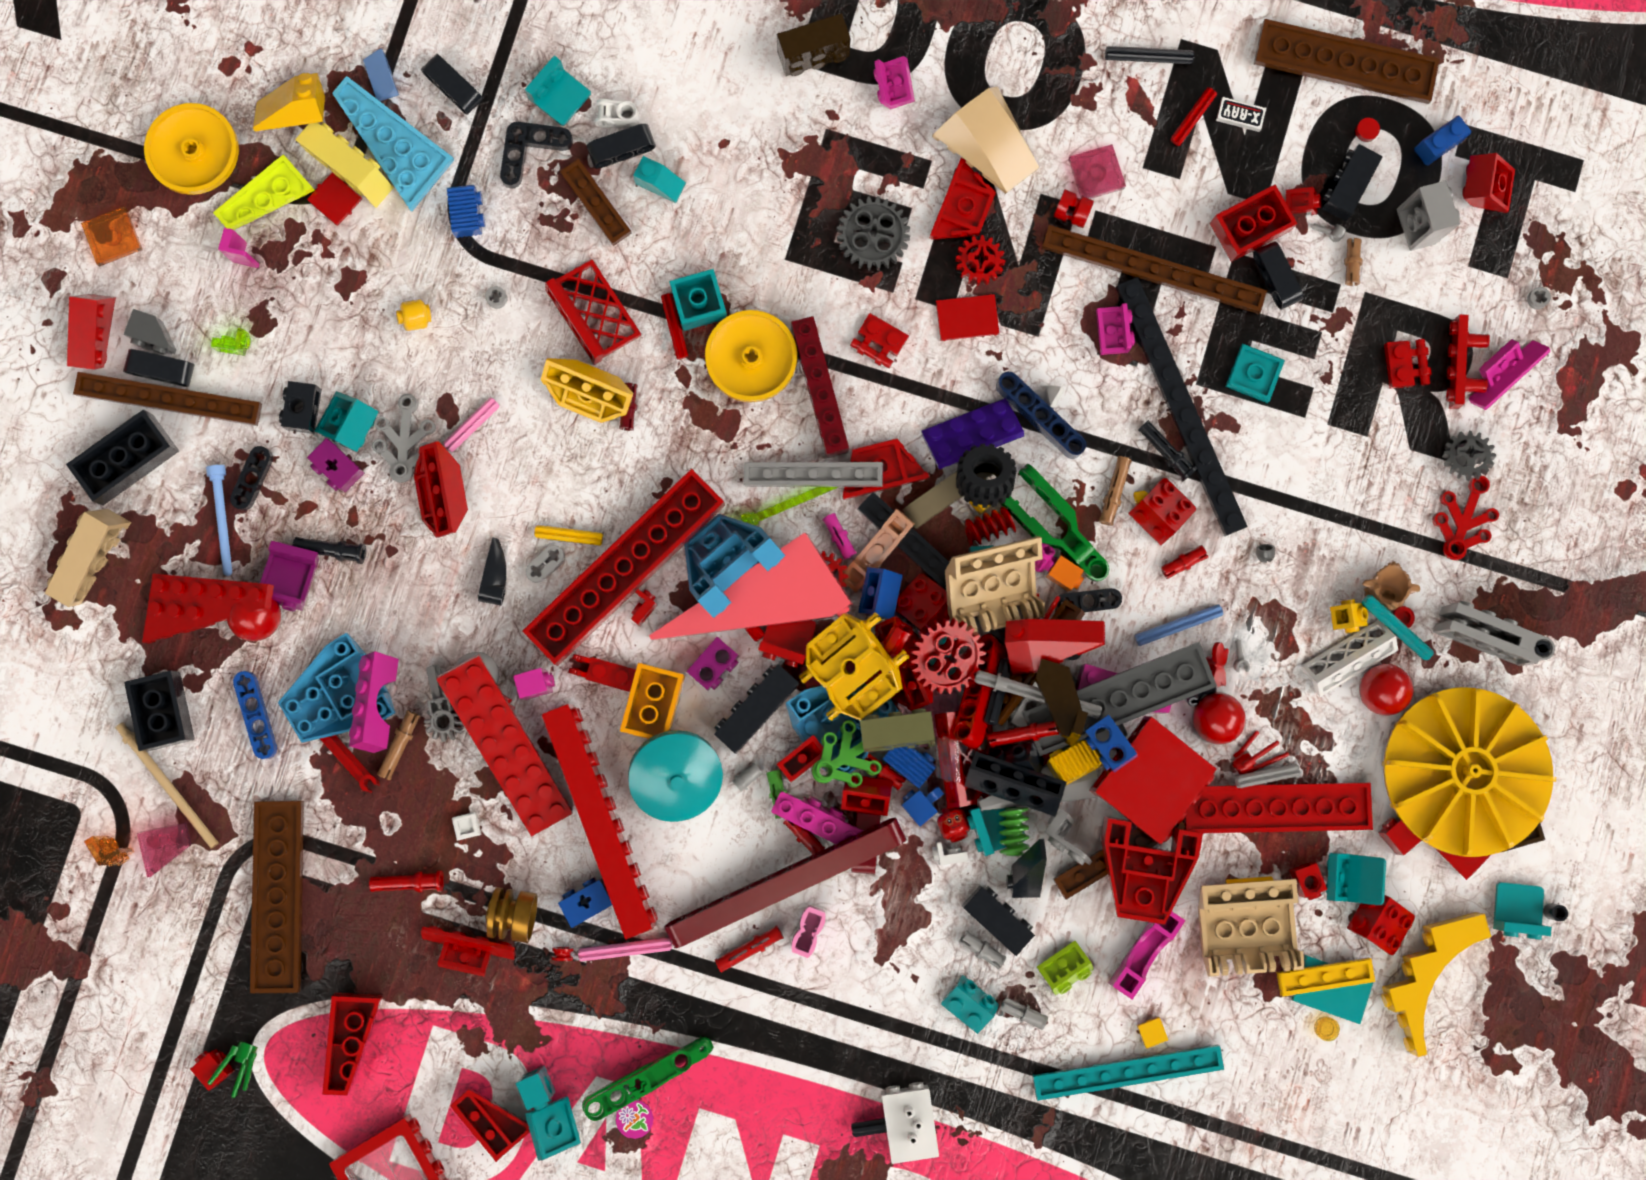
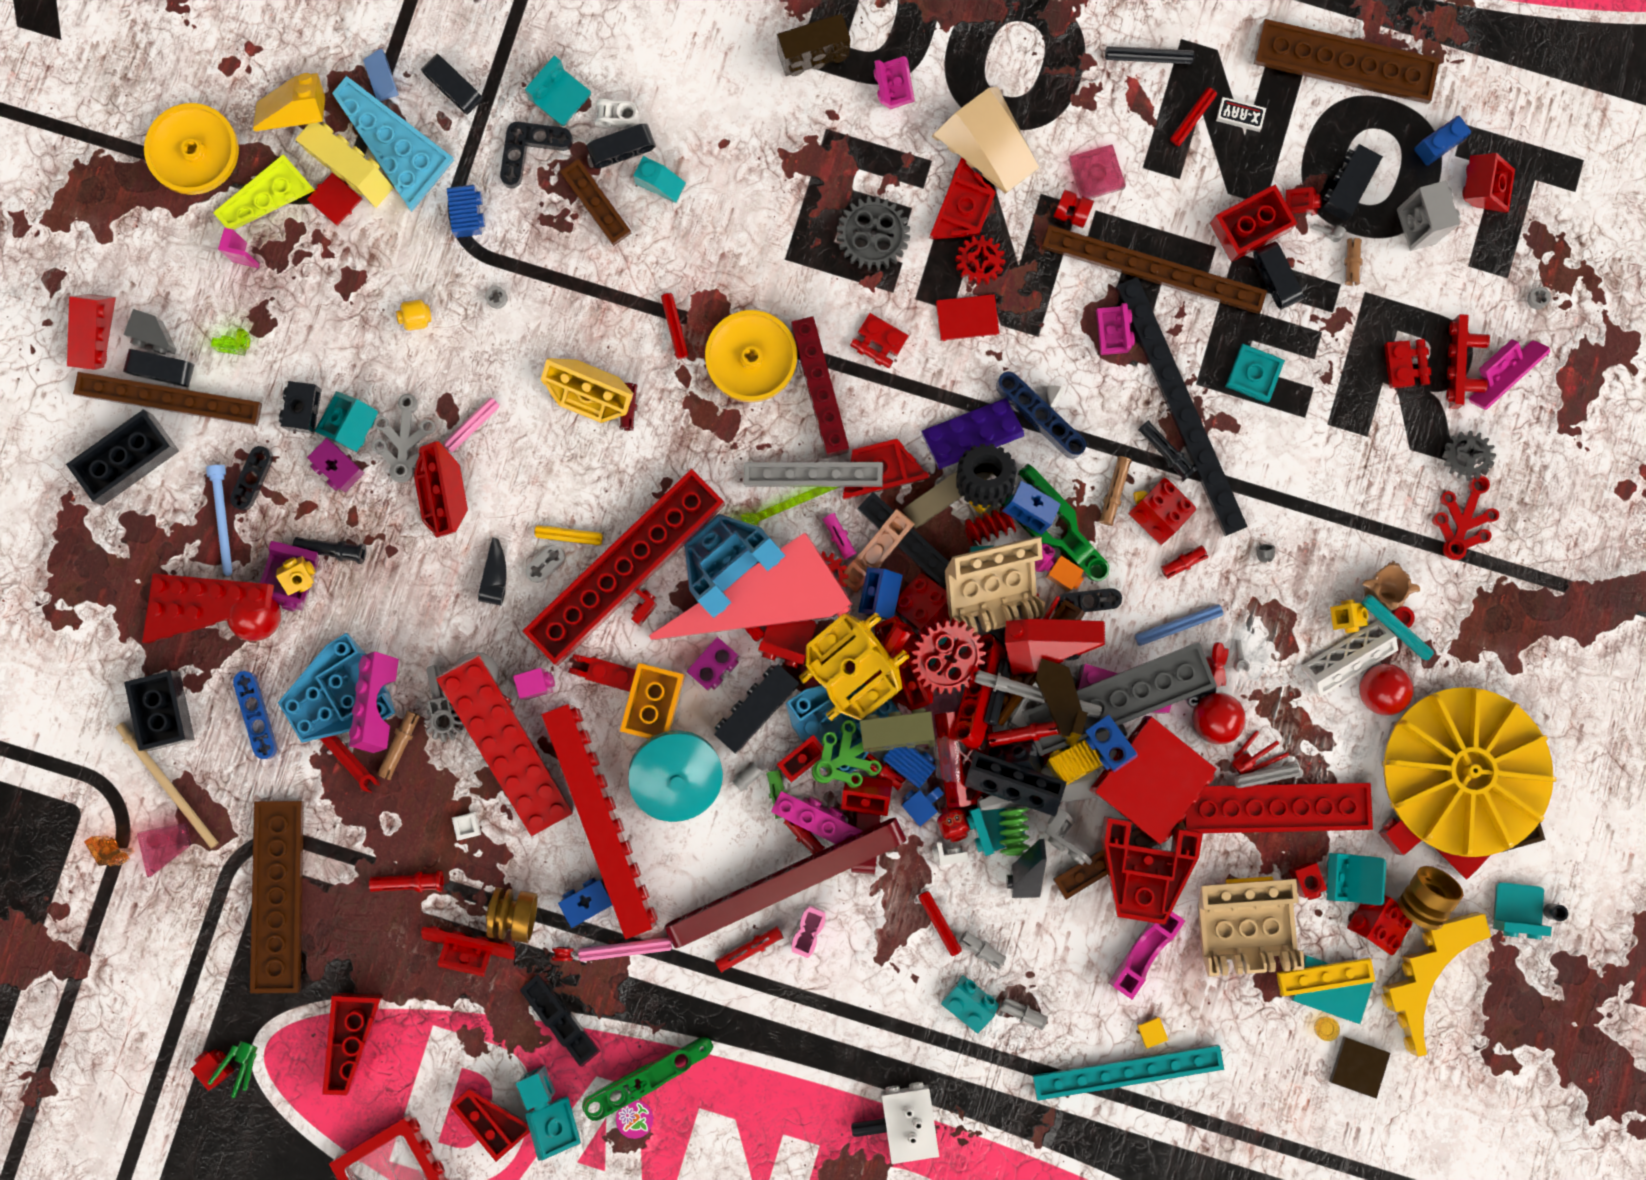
(85, 555): tan wedge -> none
(111, 236): clear orange tile -> none
(296, 575): none -> yellow brick
(560, 1020): none -> black slope
(573, 315): red fence -> none
(698, 299): teal brick -> none
(940, 923): none -> red axle
(999, 919): black brick -> none
(1031, 507): none -> blue brick
(1066, 968): lime bracket -> none
(1359, 1067): none -> dark brown tile
(1367, 129): red tile -> none
(1430, 897): none -> pearl gold wheel
(1493, 635): light grey hinge -> none

